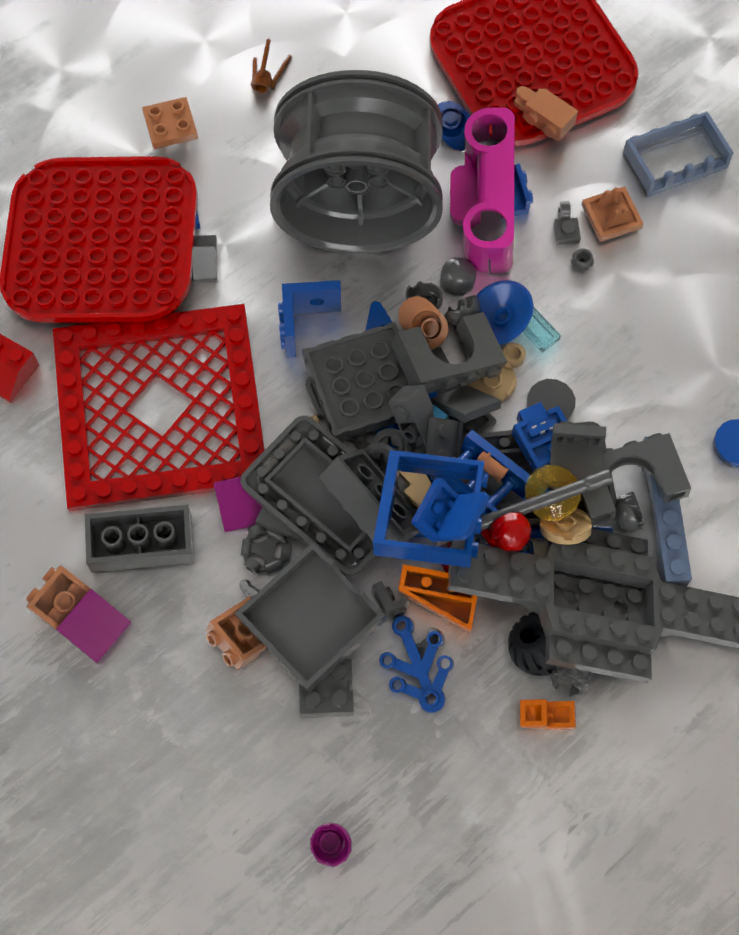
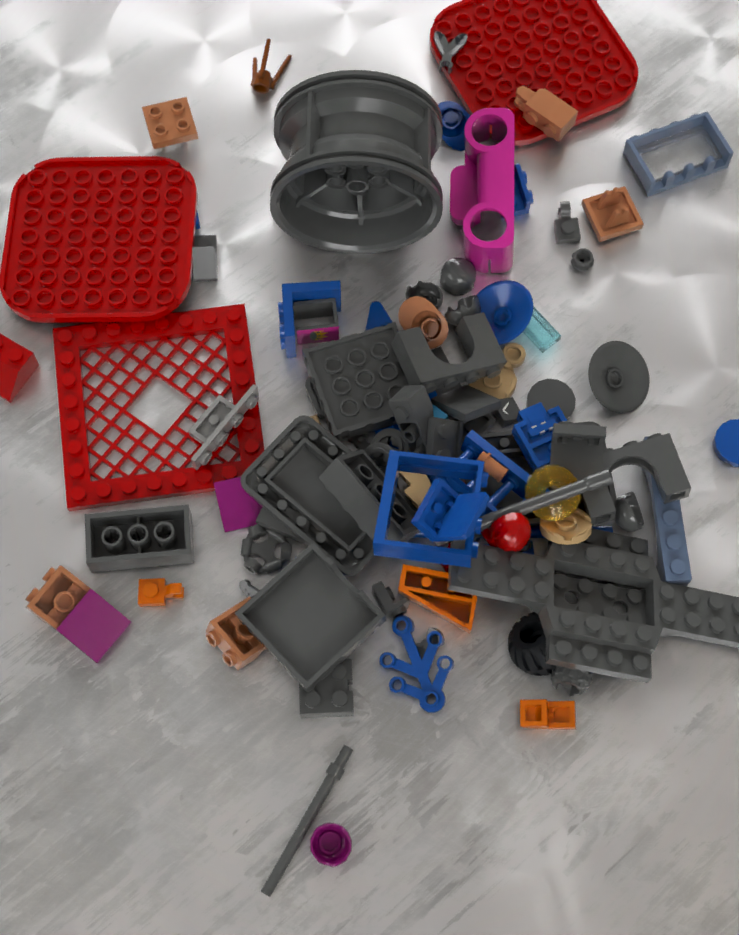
(155, 591): none -> orange plate
(216, 423): none -> light grey bracket
(316, 309): none -> dark grey piece
(334, 773): none -> dark grey bar
(448, 50): none -> dark grey piece
(507, 413): none -> dark grey slope
(618, 376): none -> dark grey hat

